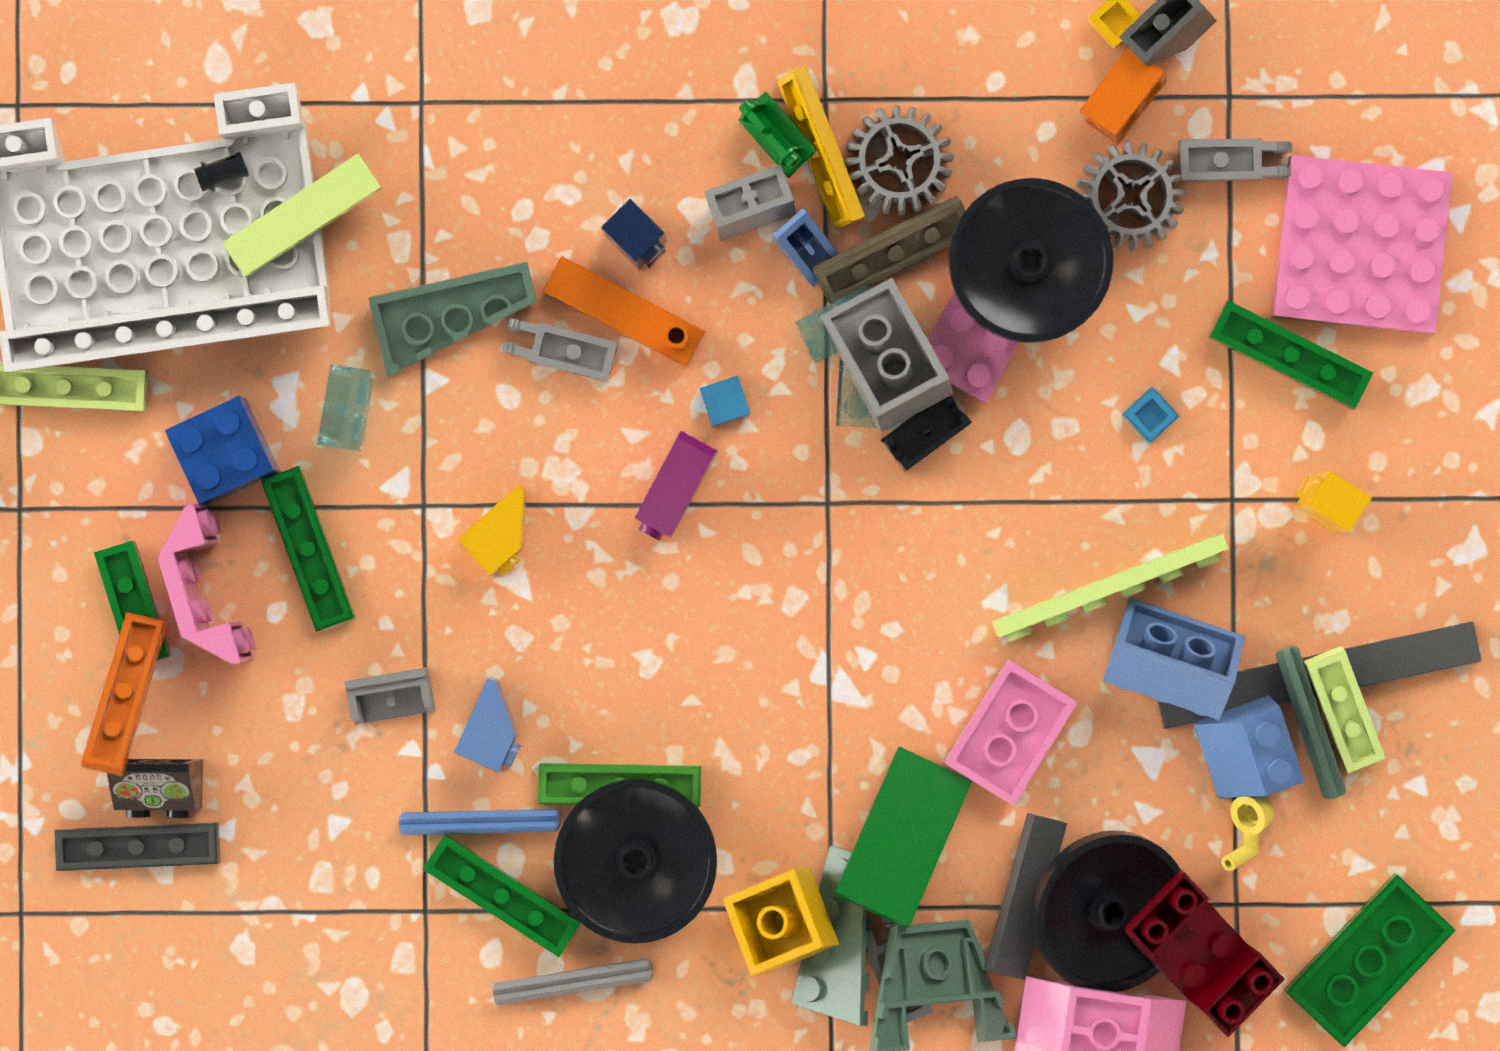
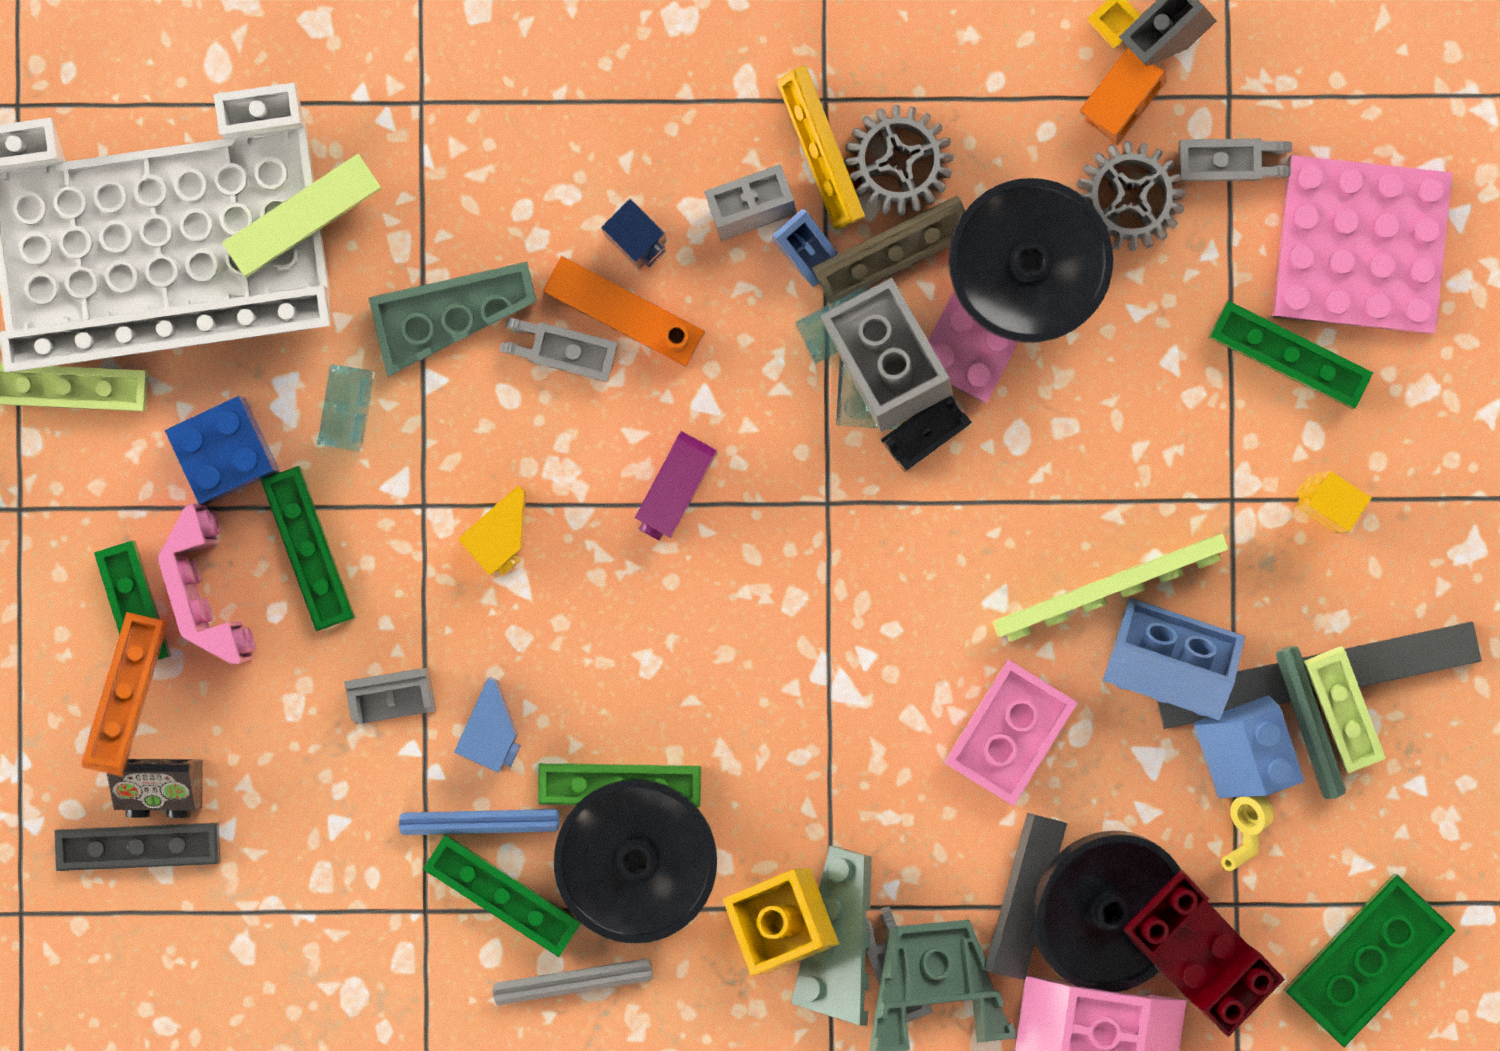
(221, 171): black pin -> none
(725, 401): dark azure tile -> none
(776, 133): green hinge -> none
(902, 837): green tile -> none
(1150, 415): dark azure tile -> none

